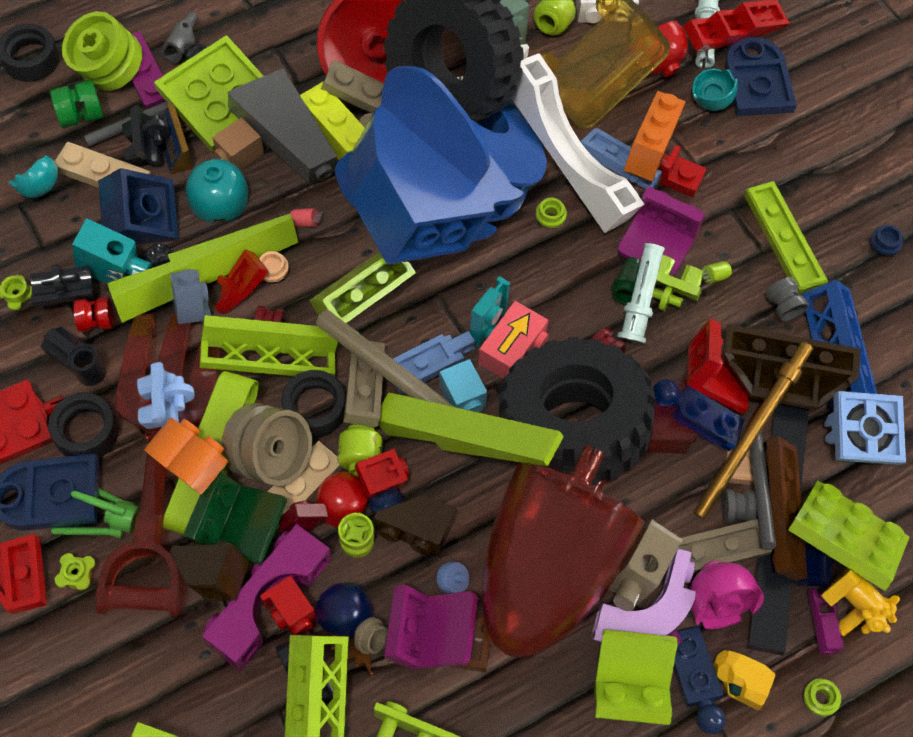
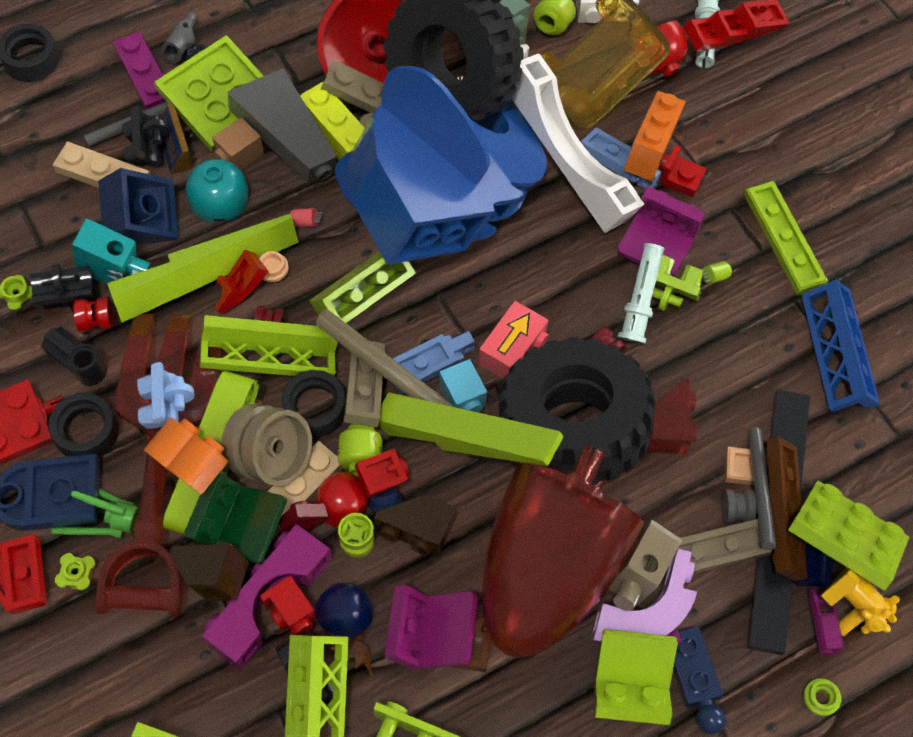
(37, 179): teal hair -> none
(65, 105): green wheel -> none
(102, 51): lime wheel -> none
(157, 254): black piece -> none
(189, 296): sand blue brick -> none
(370, 636): dark tan plate -> none
(453, 577): medium blue piece -> none
(488, 310): teal plate -> none
(553, 206): lime plate -> none
(625, 281): dark green cone -> none
(700, 413): clear blue plate -> none
(709, 370): red bracket -> none
(714, 89): teal hair -> none
(723, 594): dark pink cylinder -> none
(744, 678): yellow rock -> none
(758, 356): dark brown wedge -> none
(761, 79): dark blue tile -> none
(787, 299): dark grey wheel -> none
(788, 375): pearl gold bar -> none
(867, 428): light blue piece -> none
(887, 240): dark blue plate -> none

